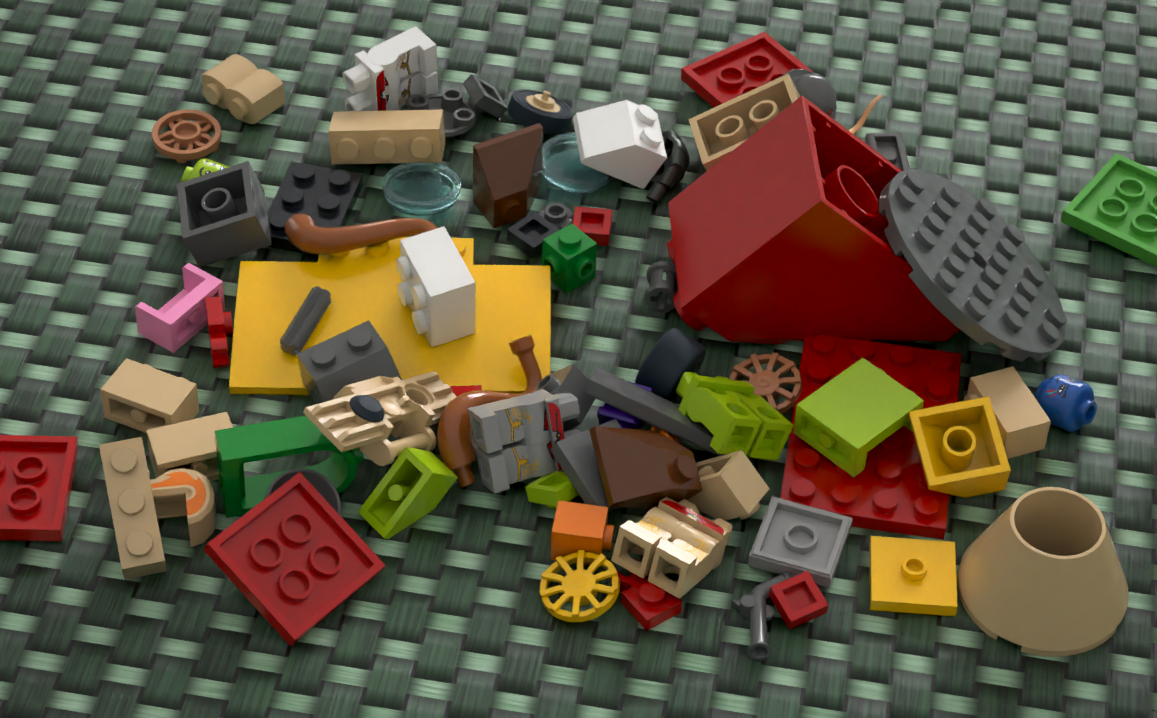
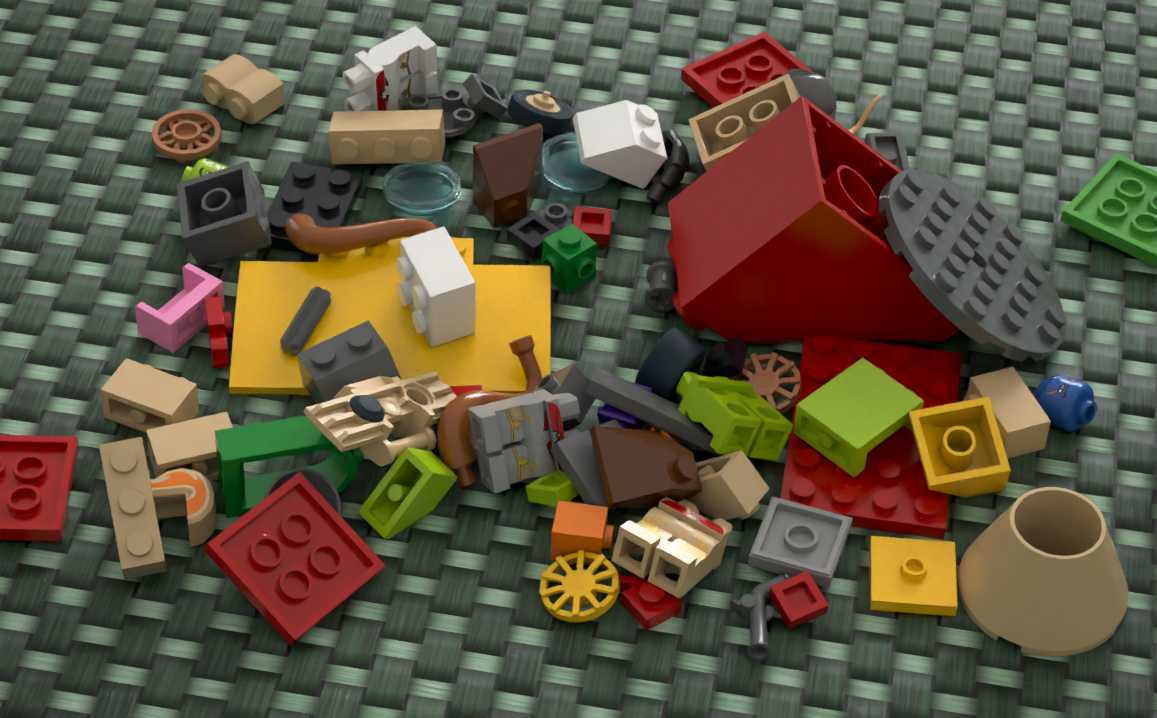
(726, 359): none -> black plate

